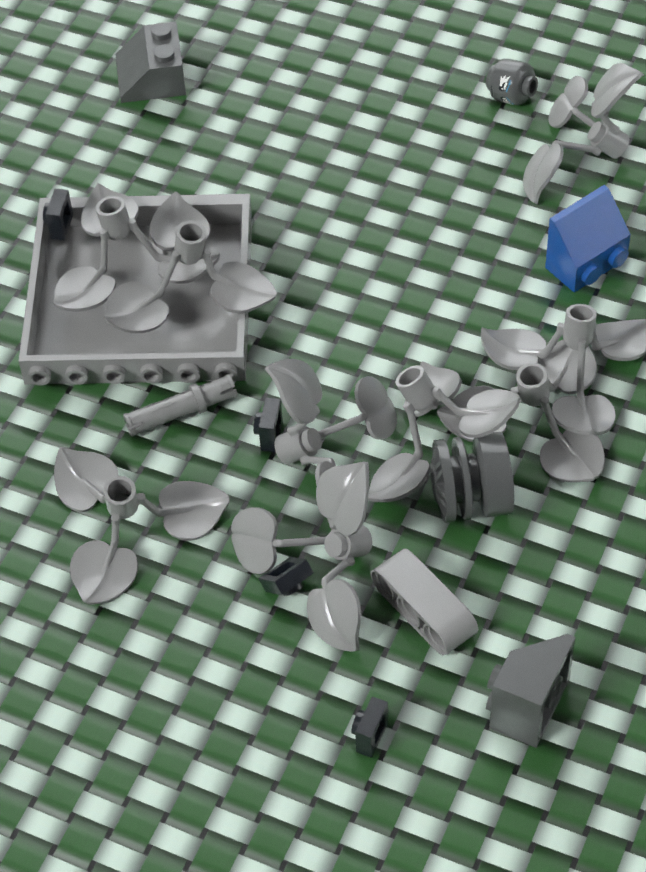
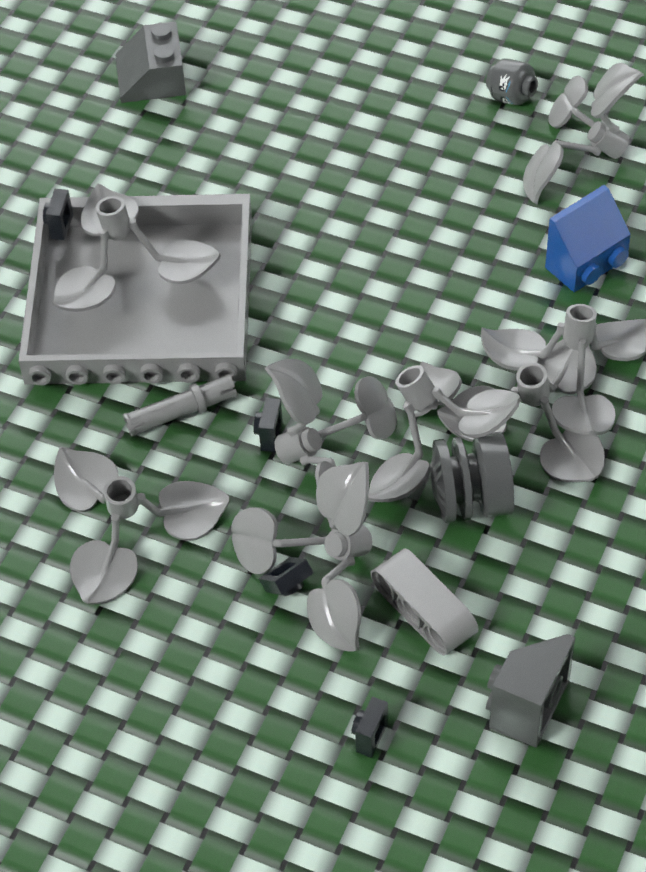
(181, 227): light grey plant -> none

